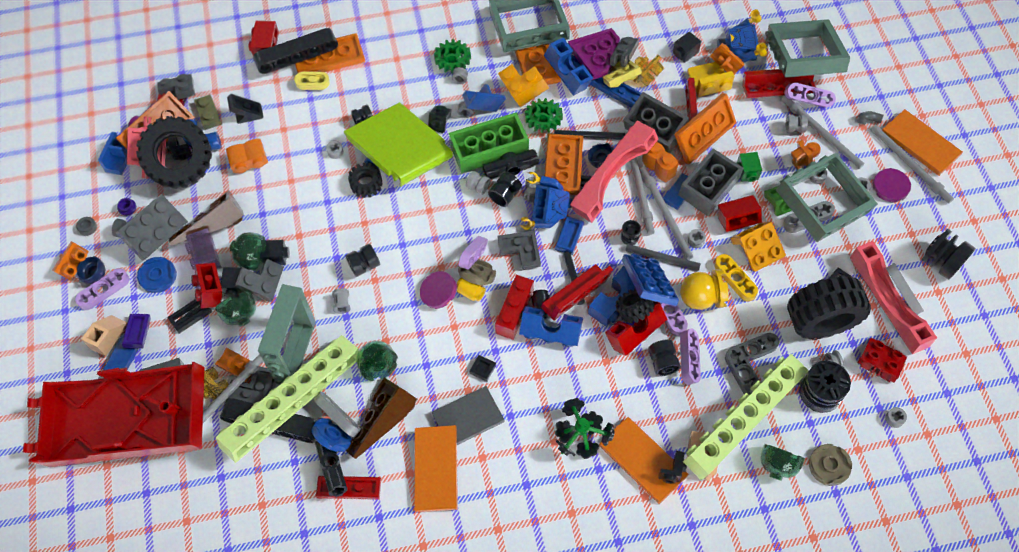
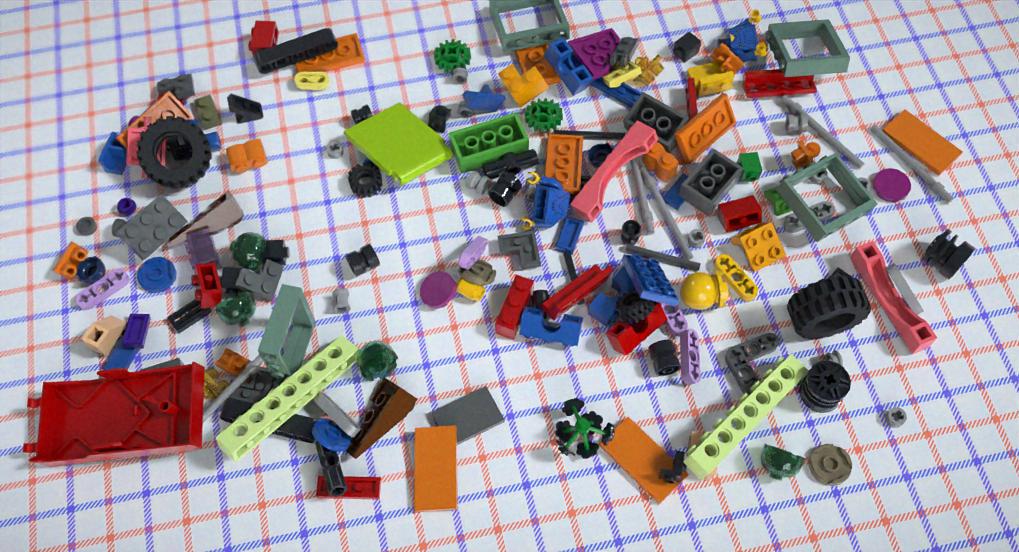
(482, 368): black tile -> none
(817, 92): lavender beam -> none
(869, 115): dark grey arm -> none
(882, 358): red hinge -> none

